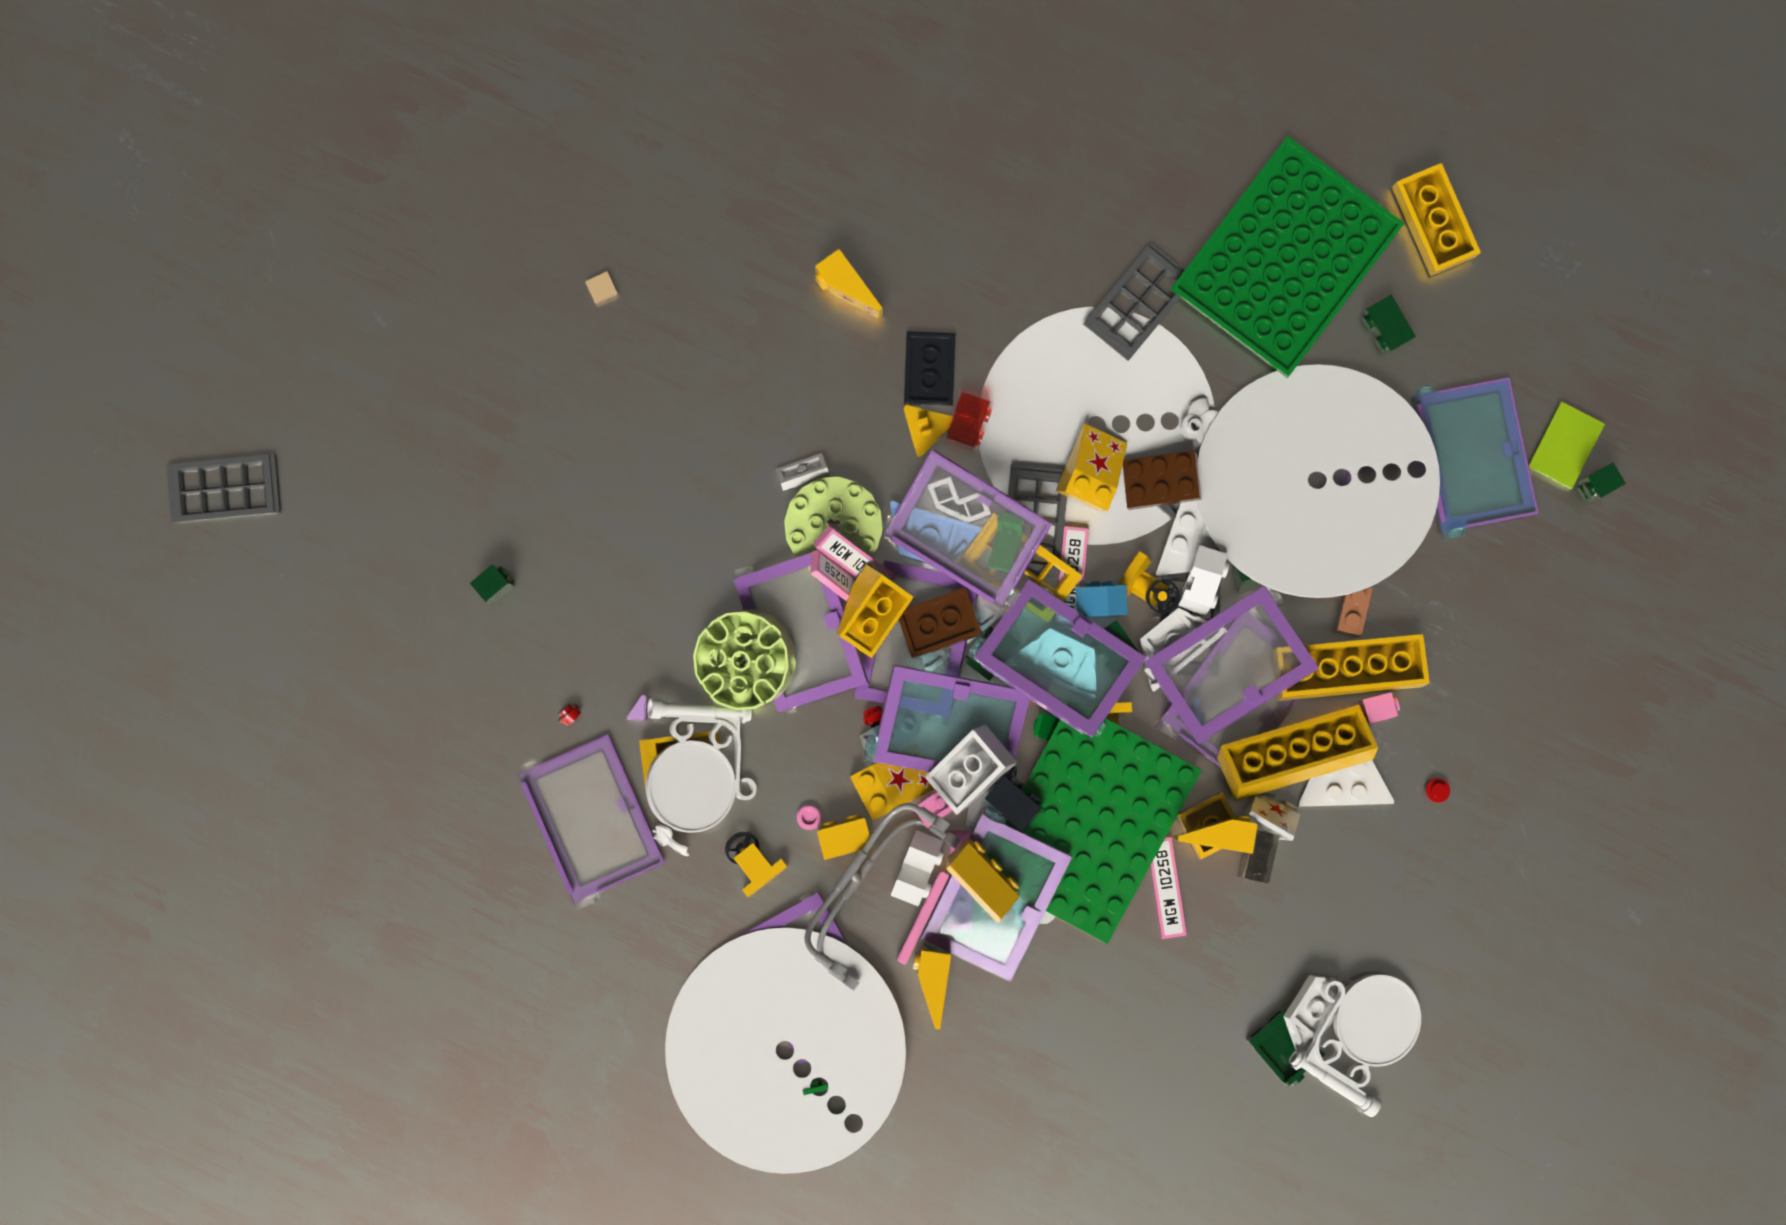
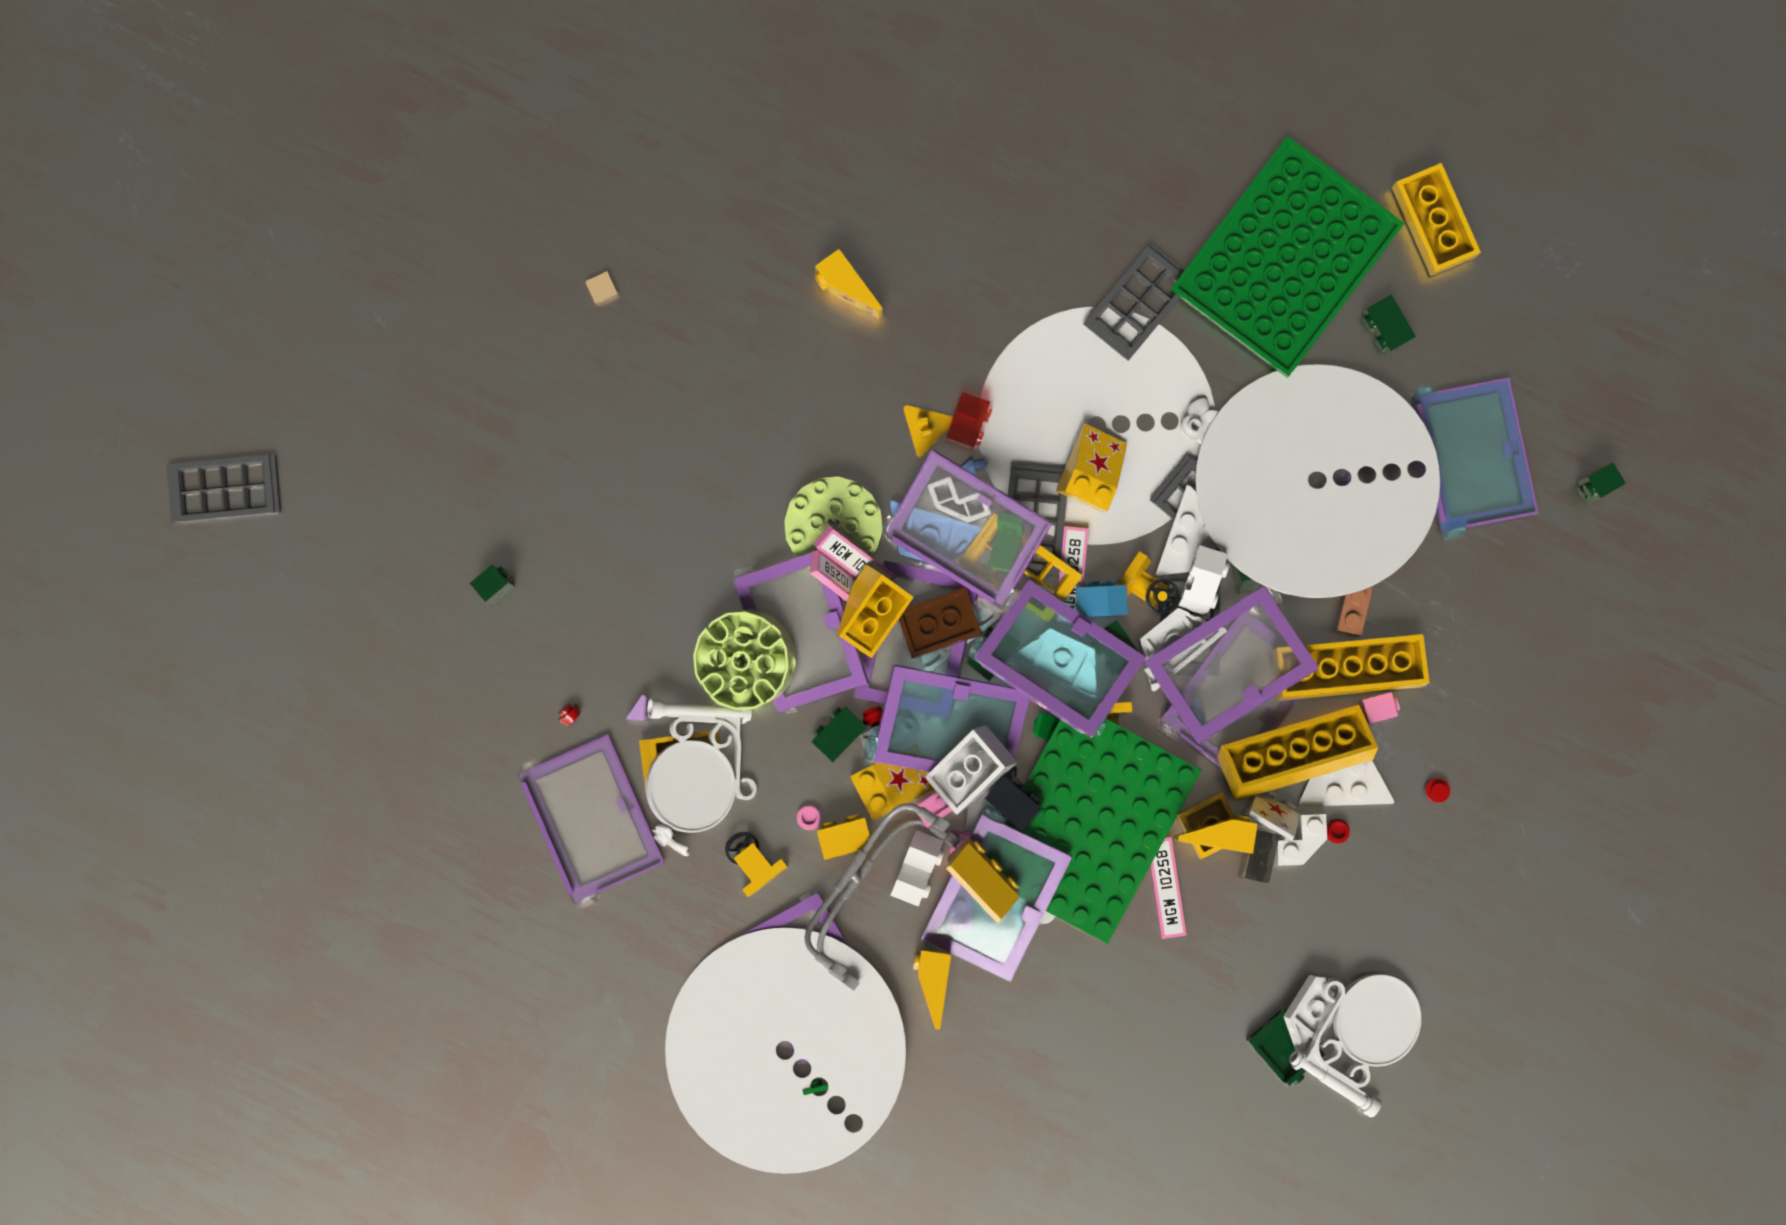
(802, 471): white plate -> none
(838, 733): none -> dark green brick
(922, 917): bright pink tile -> none
(929, 369): black tile -> none
(971, 465): none -> medium blue bar
(1161, 480): reddish brown plate -> none
(1311, 835): none -> white brick
(1338, 831): none -> red plate
(1566, 445): lime tile -> none

